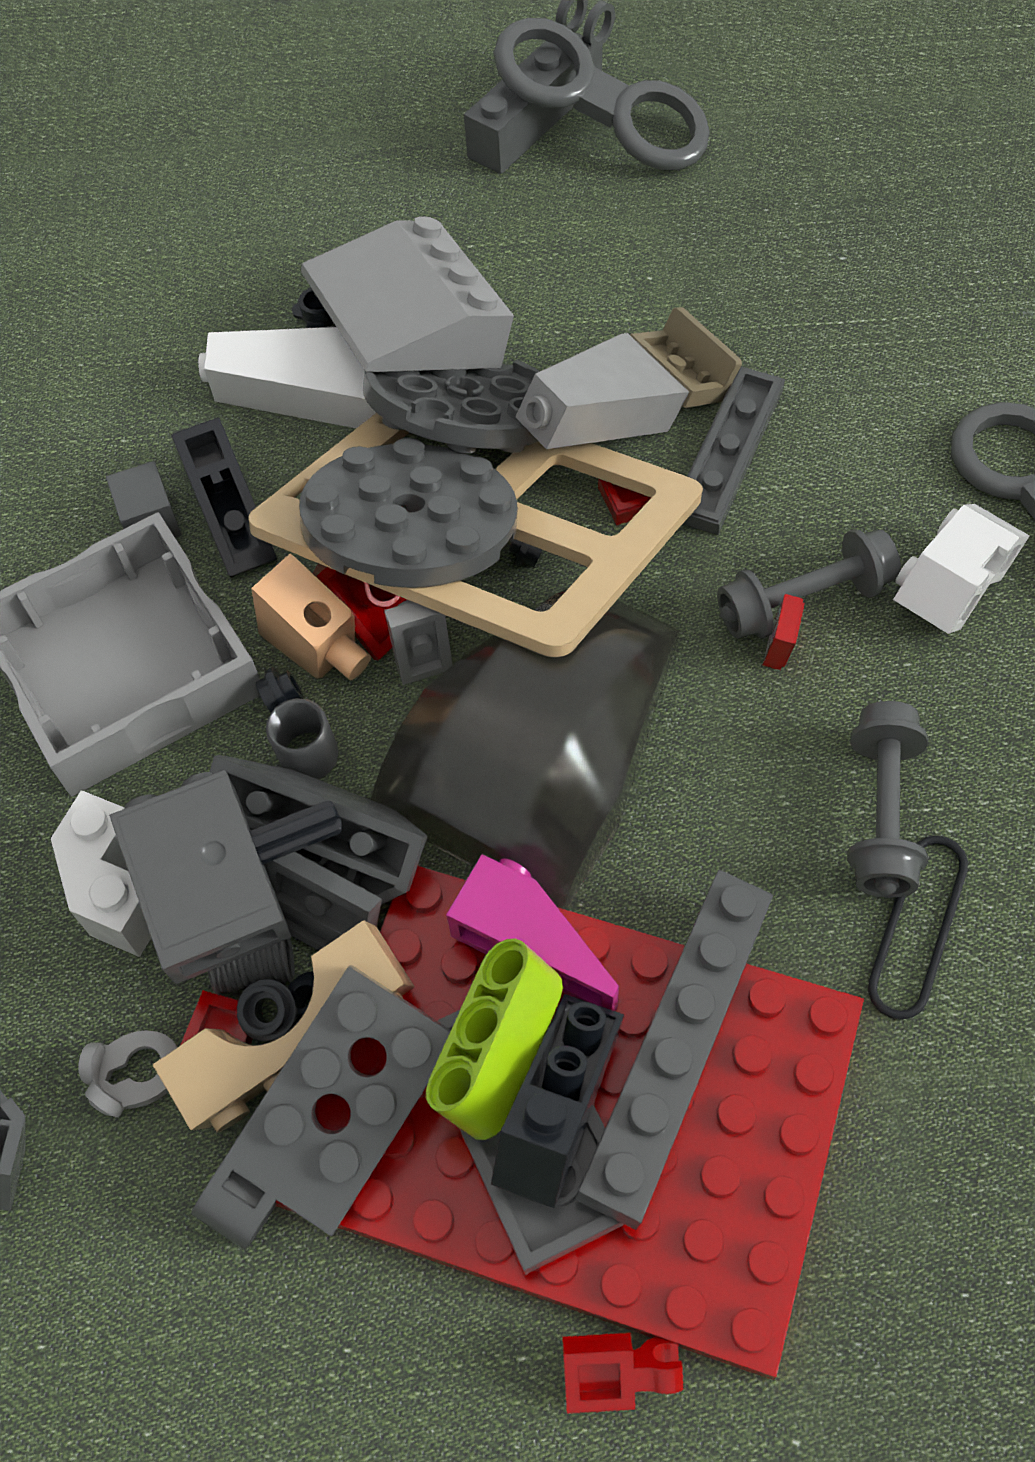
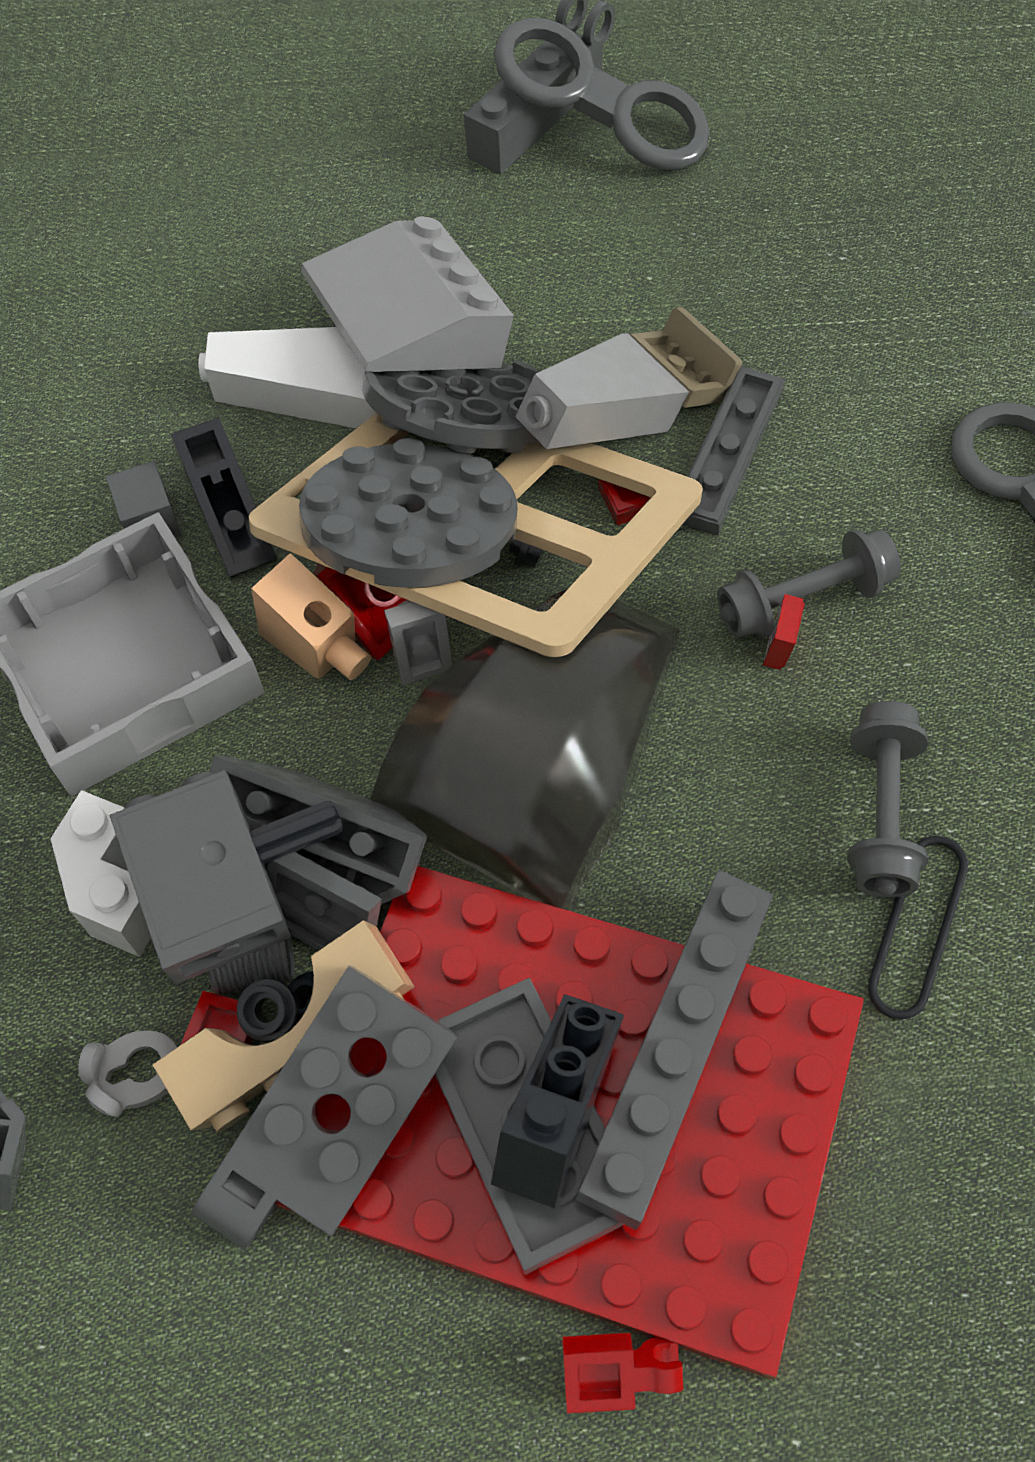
(277, 688): black plate -> none
(297, 718): dark grey piece -> none
(311, 310): black plate -> none
(494, 1039): lime beam -> none
(507, 903): dark pink slope -> none
(958, 566): white brick -> none

